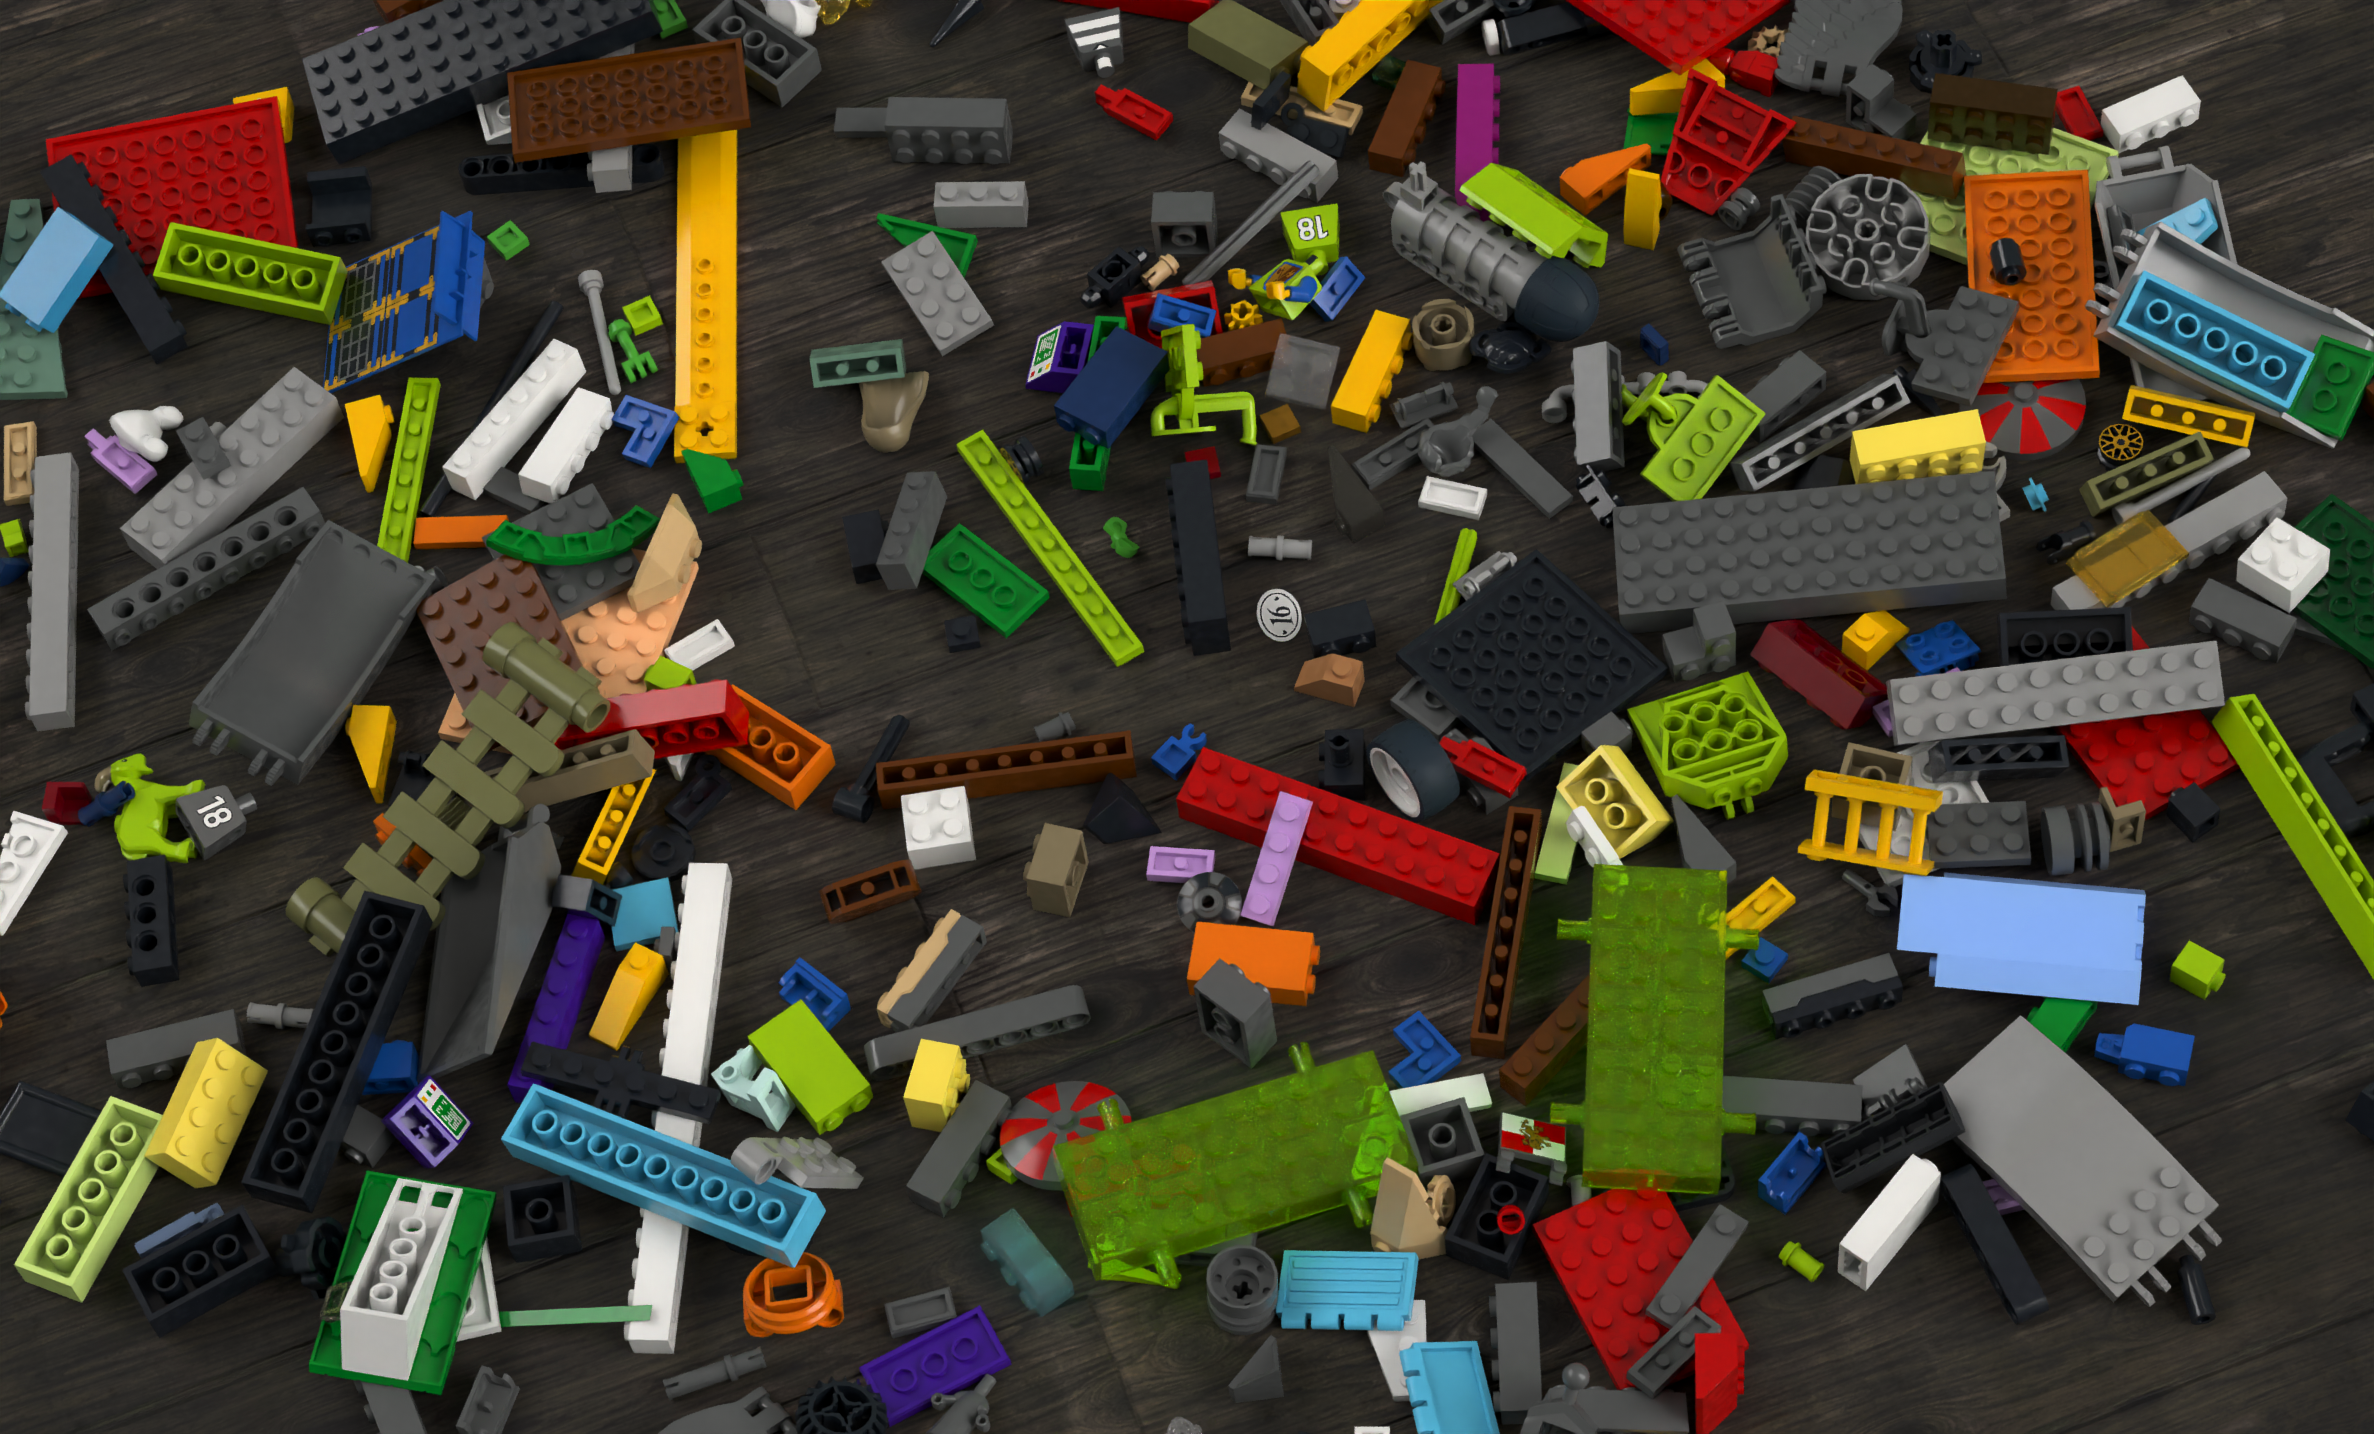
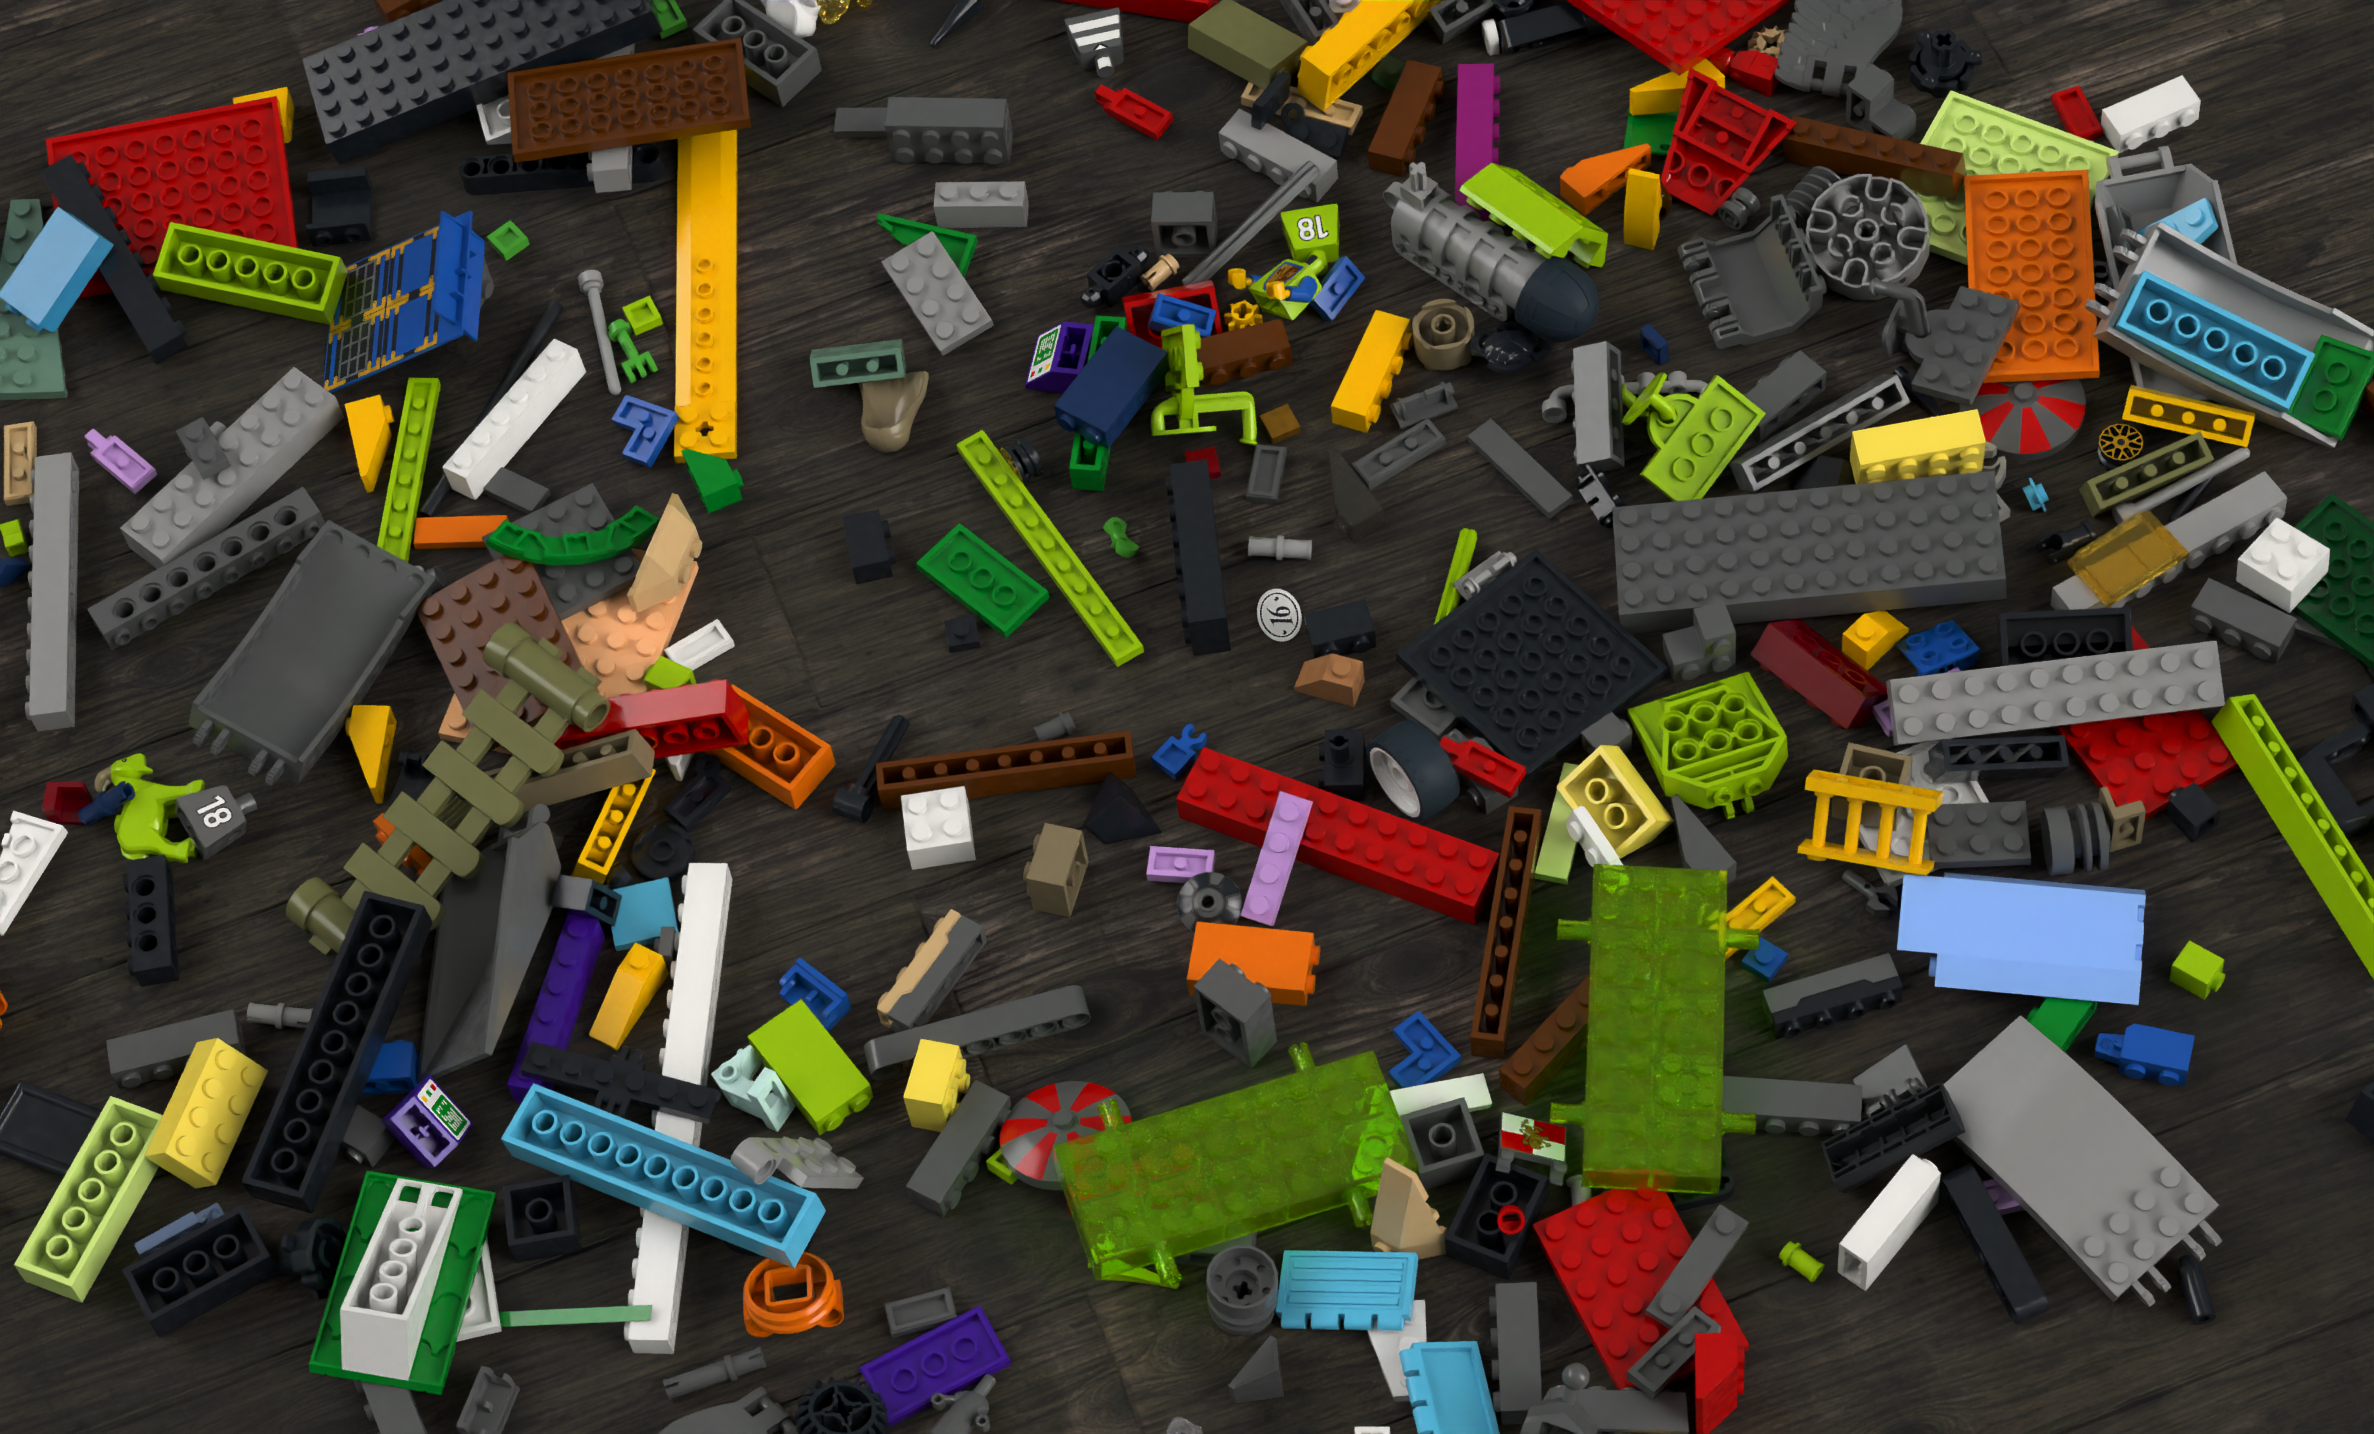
(142, 430): white head -> none
(333, 1301): clear smoke tile -> none
(566, 446): white brick -> none
(870, 891): reddish brown brick -> none
(911, 530): dark grey brick -> none
(1026, 1263): clear light blue brick -> none
(1302, 371): clear brick -> none
(1442, 1198): tan gear -> none
(1449, 446): dark grey hair -> none
(1452, 498): white tile -> none
(1791, 1174): blue hinge -> none
(1992, 114): dark brown brick -> none
(2007, 261): black brick -> none

